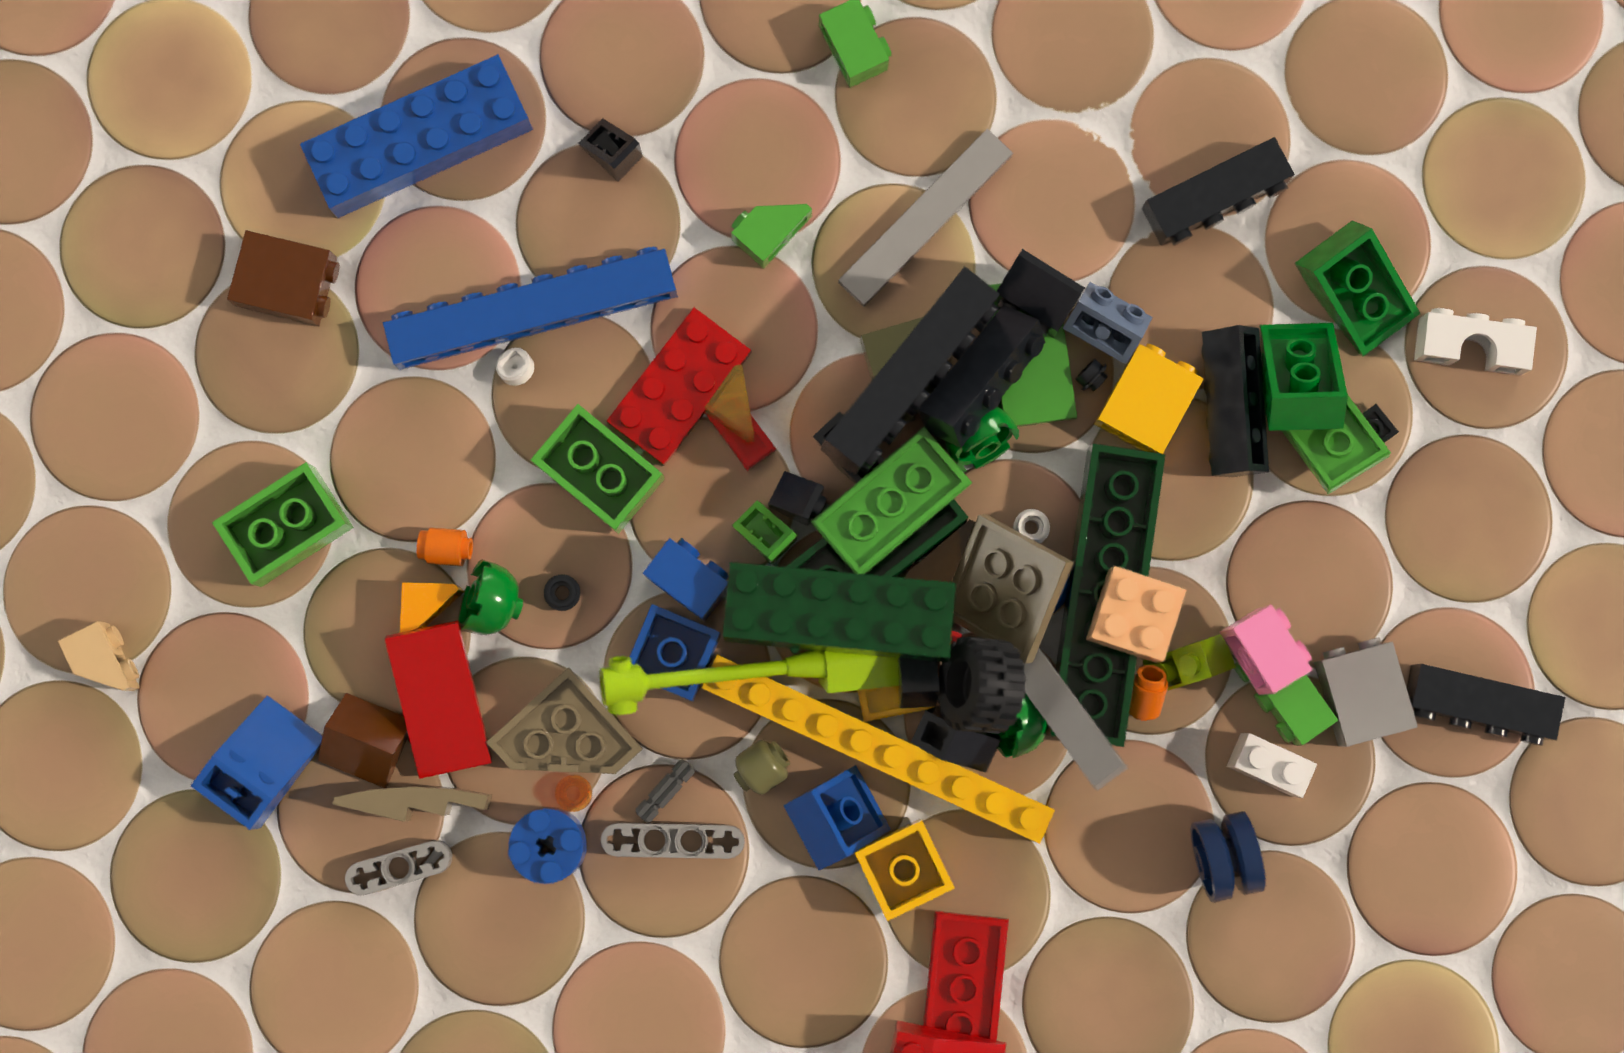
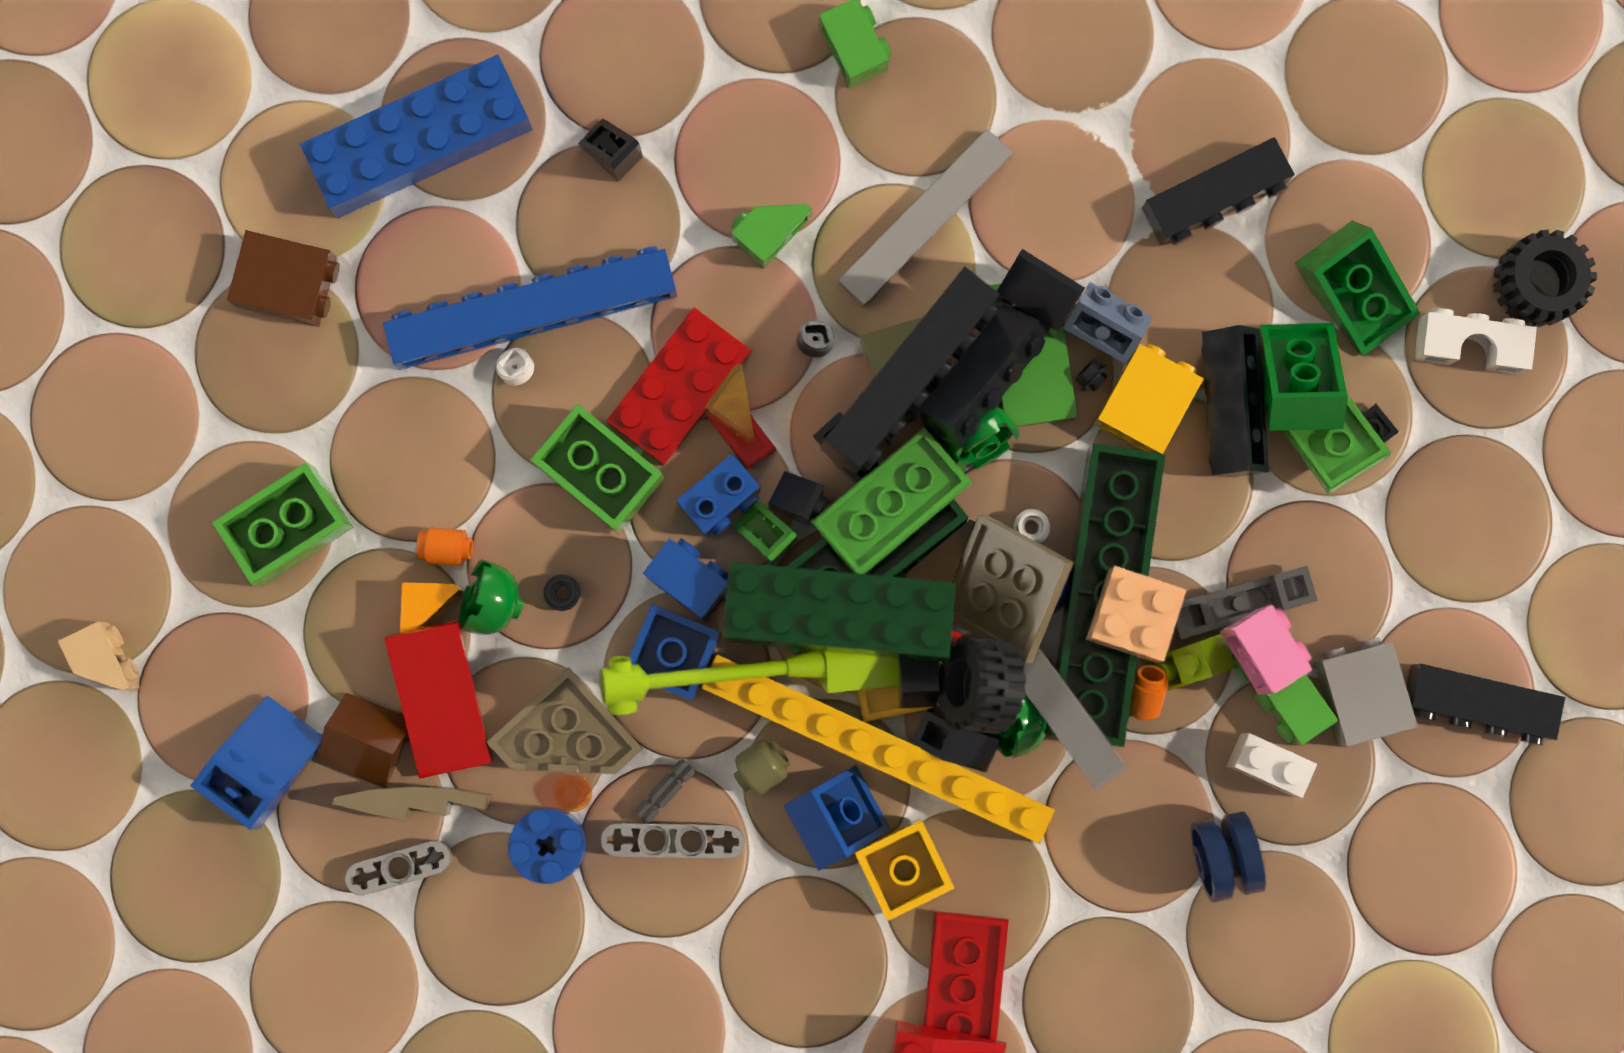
(720, 496): none -> blue brick
(815, 338): none -> black tile
(1233, 603): none -> dark grey slope
(1568, 262): none -> black tyre

